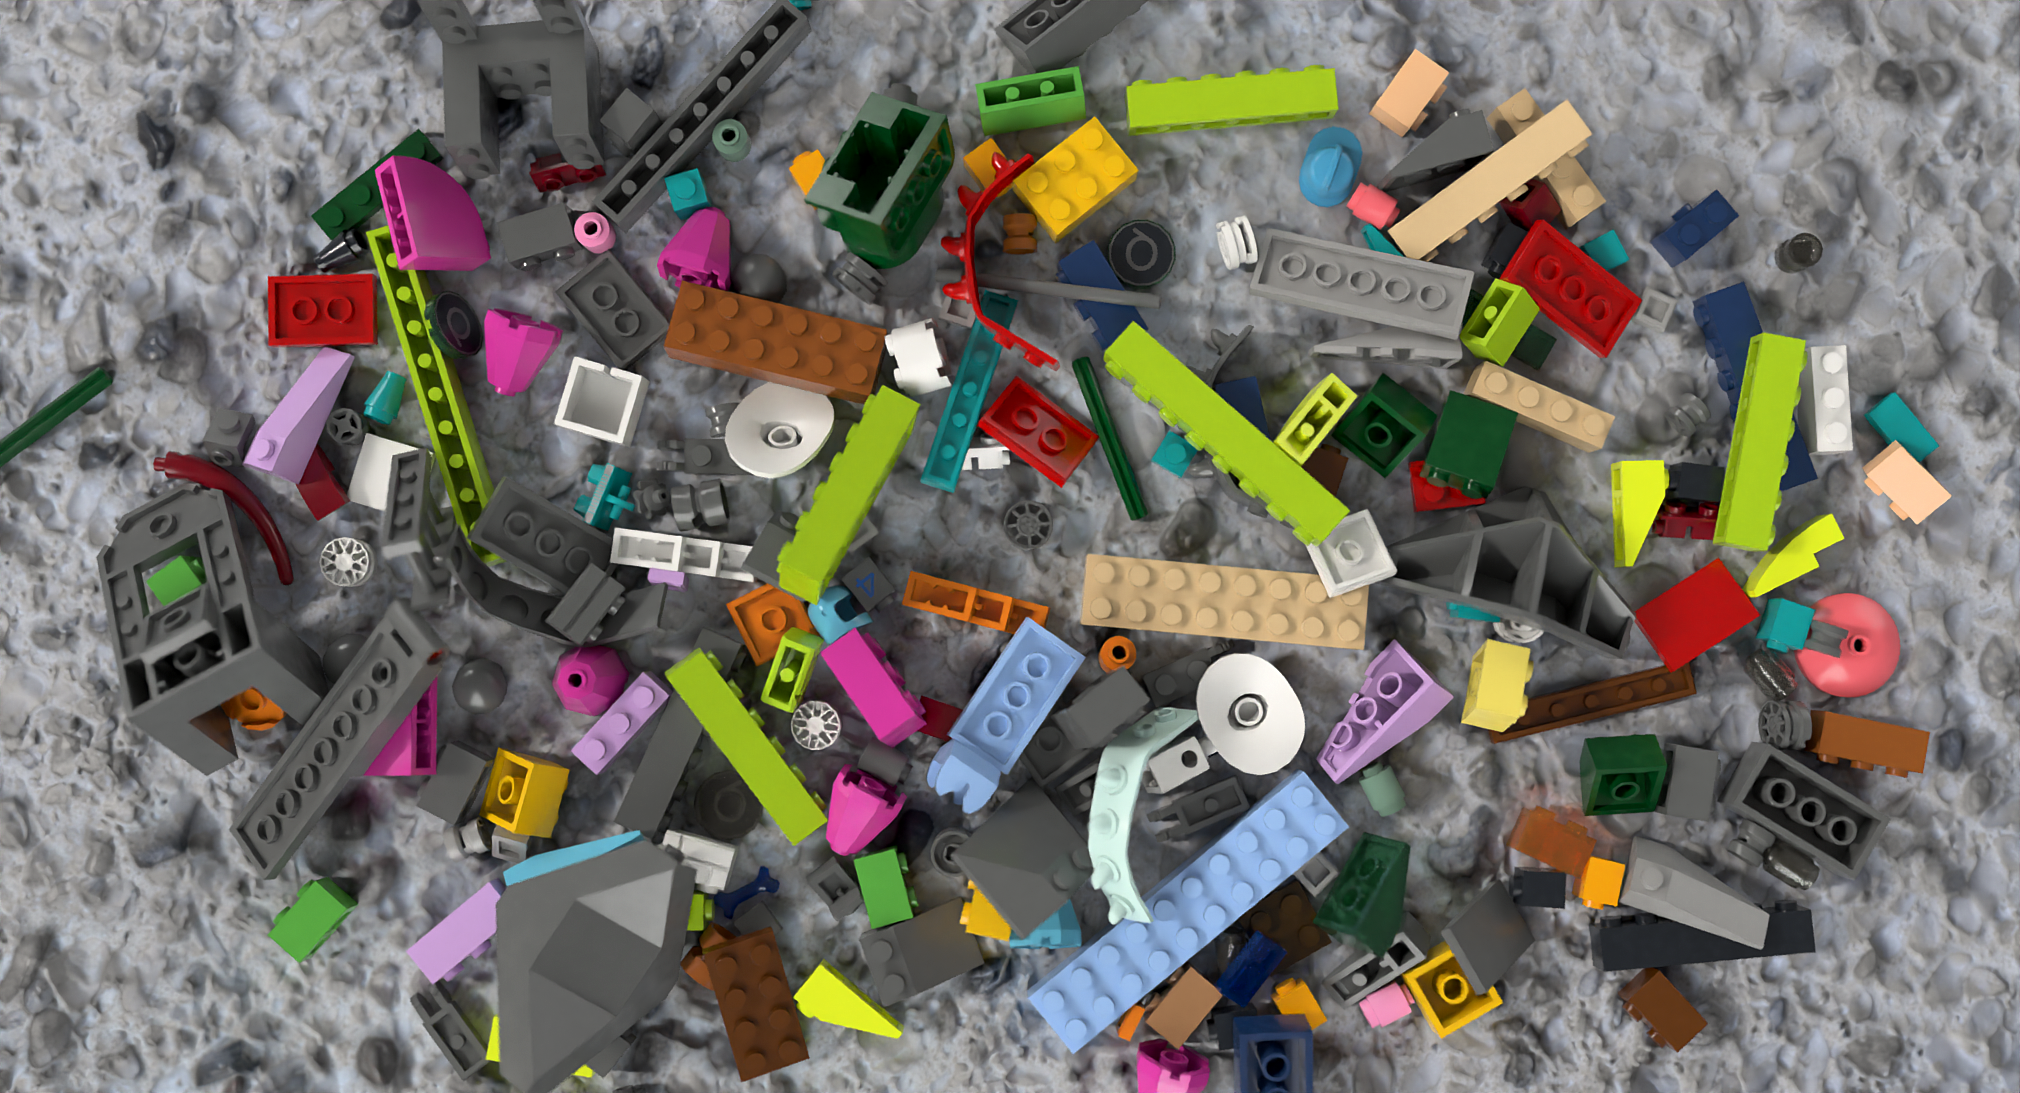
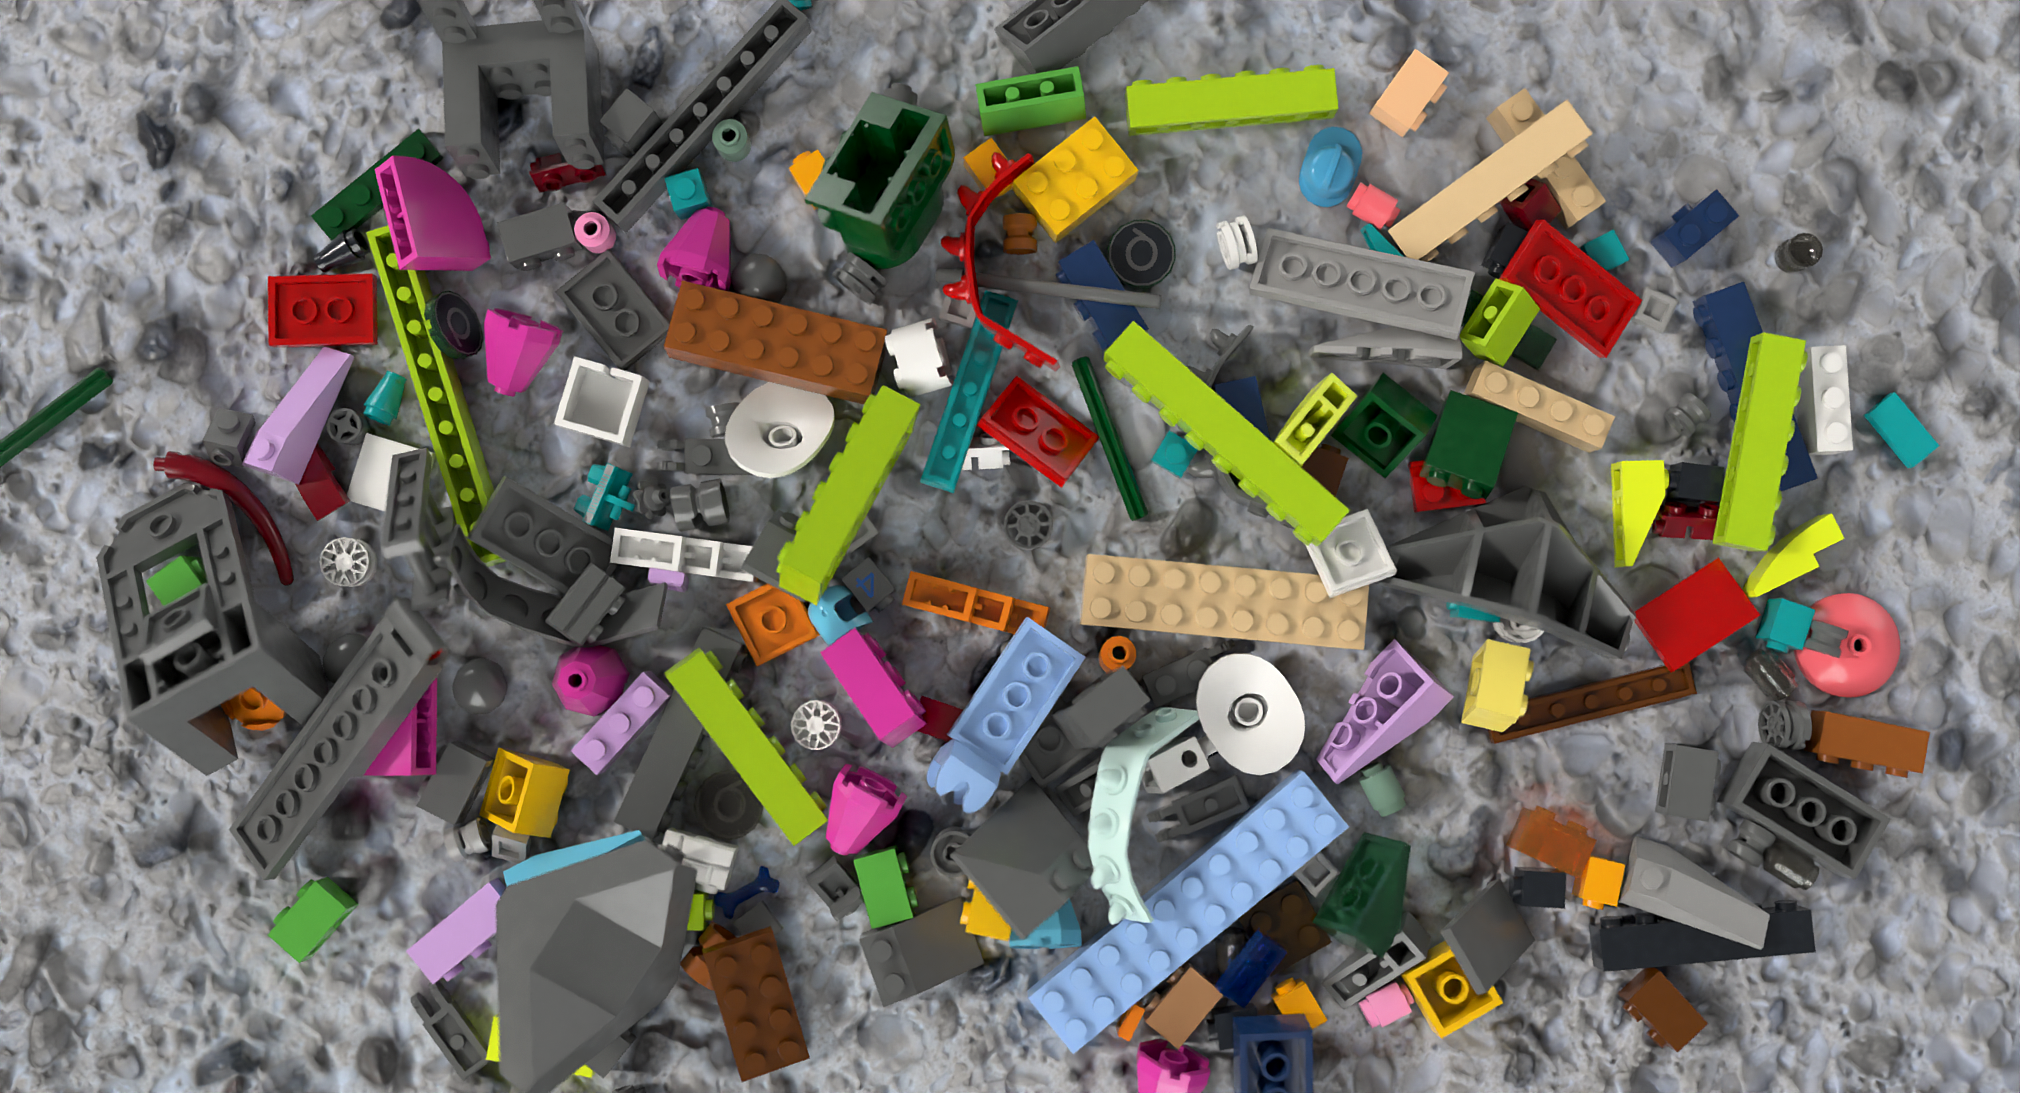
(792, 669): lime brick -> none
(840, 1002): neon yellow slope -> none
(884, 763): dark grey brick -> none
(1450, 149): dark grey slope -> none
(1621, 774): dark green slope -> none
(1905, 482): light nougat brick -> none

